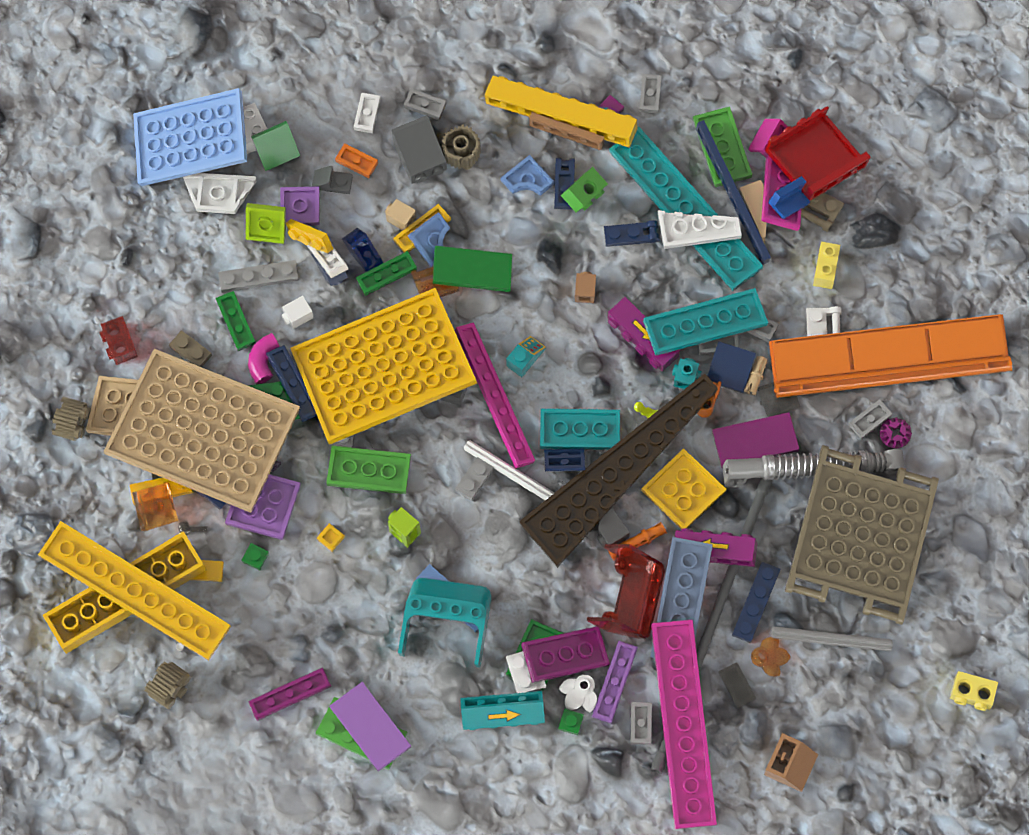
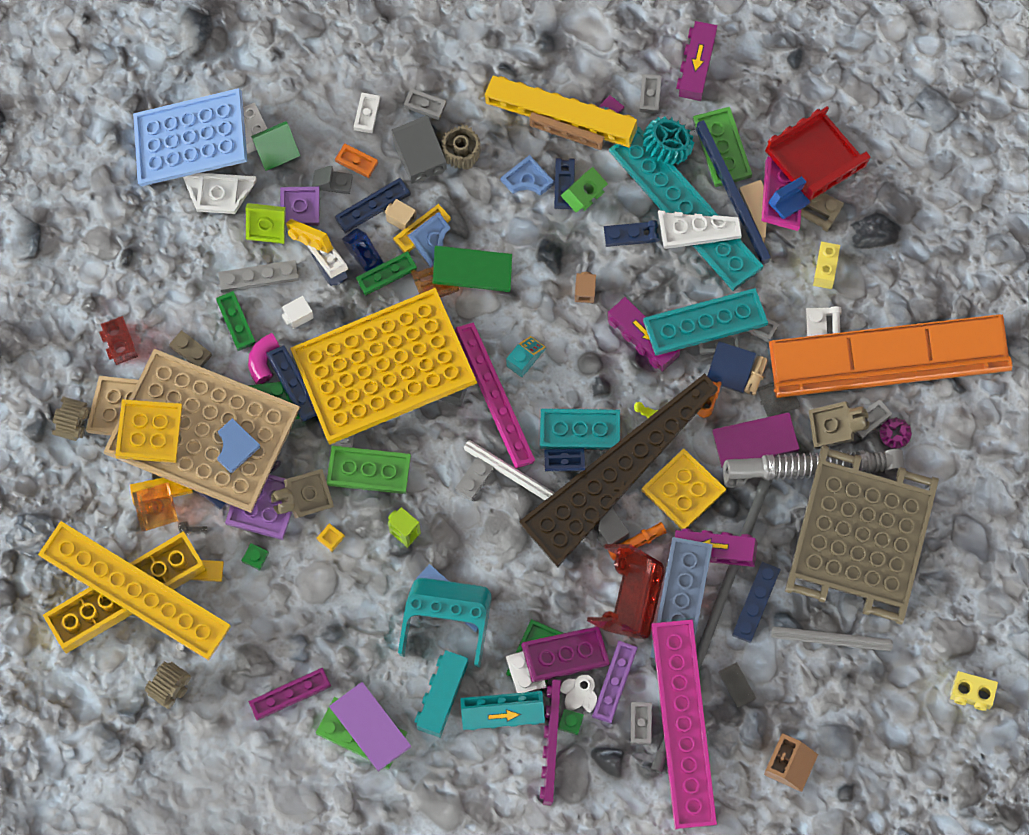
(148, 431): none -> yellow plate
(236, 446): none -> medium blue tile
(303, 495): none -> dark tan plate
(372, 205): none -> dark blue tile
(442, 693): none -> teal brick
(550, 733): none -> magenta plate
(668, 140): none -> teal gear
(685, 373): teal brick -> none
(697, 61): none -> magenta brick
(768, 129): dark pink panel -> none
(773, 656): clear orange plate -> none
(836, 424): none -> dark tan plate

